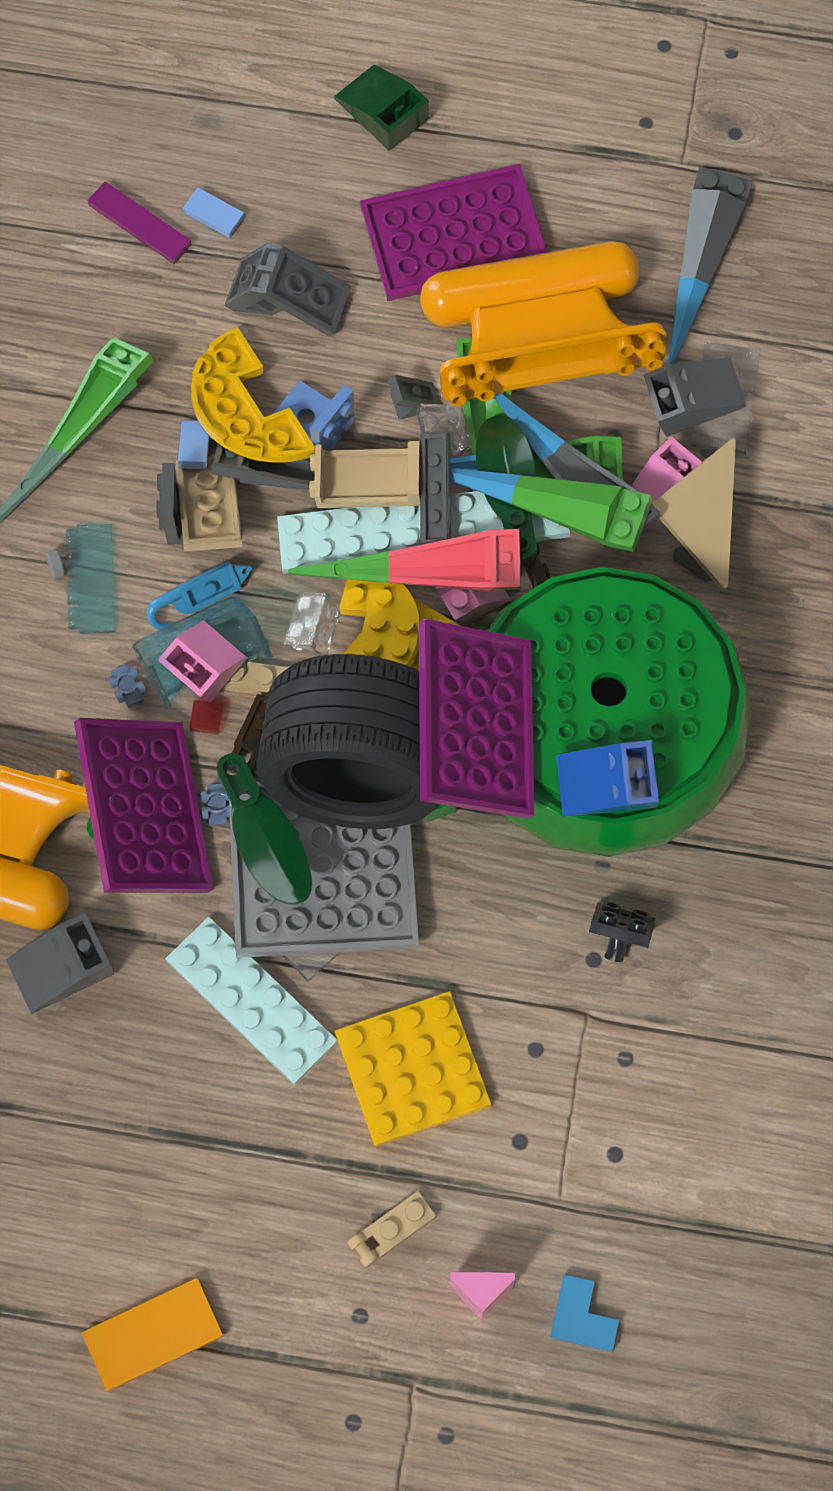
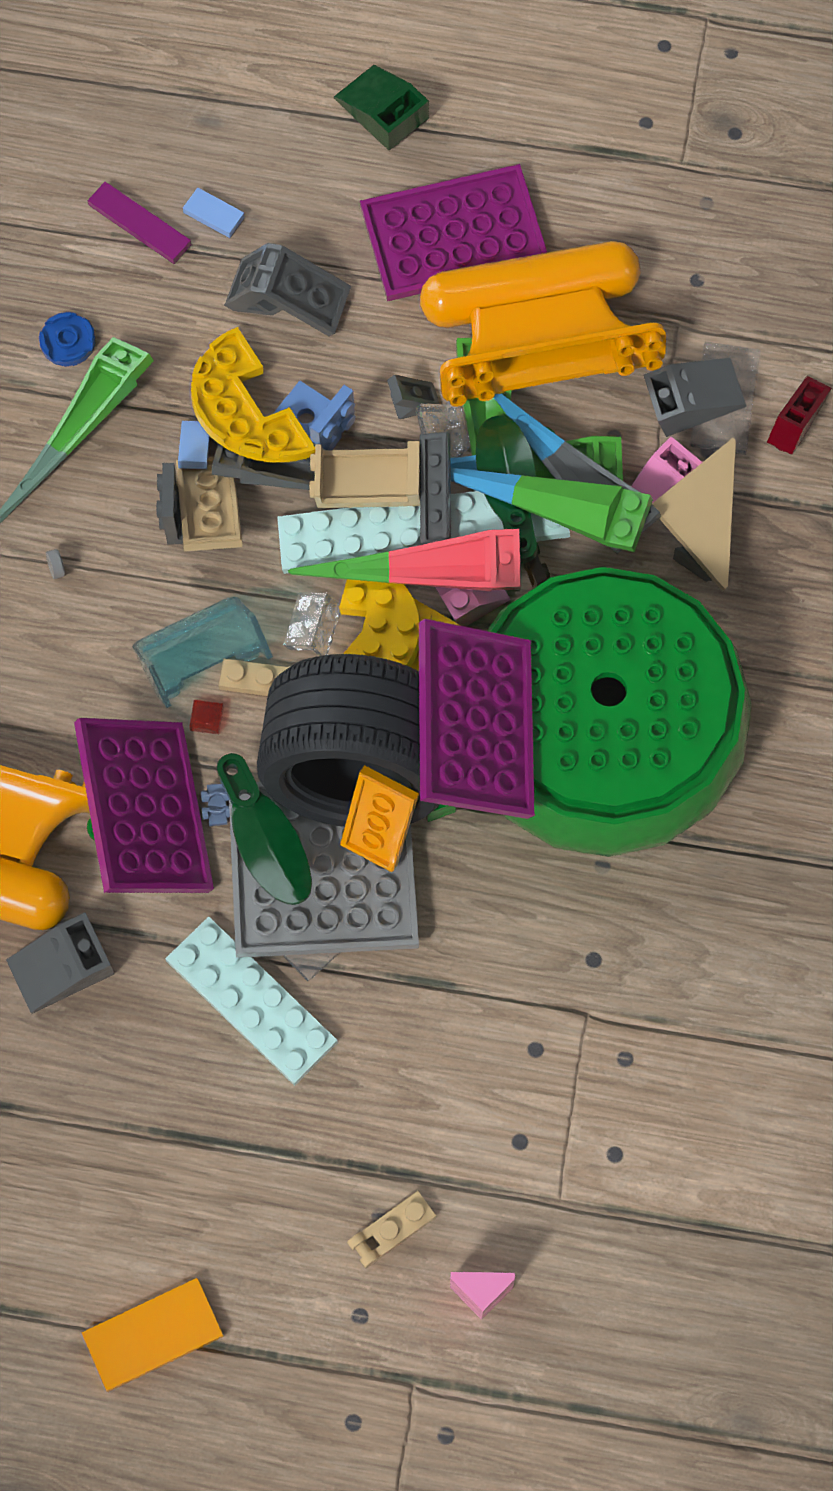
(67, 339): none -> blue tile
(95, 573): clear light blue windscreen -> none
(128, 689): sand blue piece -> none
(200, 591): dark azure plate -> none
(202, 660): bright pink slope -> none
(250, 732): dark brown hinge -> none
(379, 818): none -> light orange tile
(412, 1069): yellow plate -> none
(575, 1324): dark azure tile -> none
(608, 779): blue slope -> none
(621, 927): black plate -> none
(713, 216): dark grey plate -> none
(798, 415): none -> dark red slope

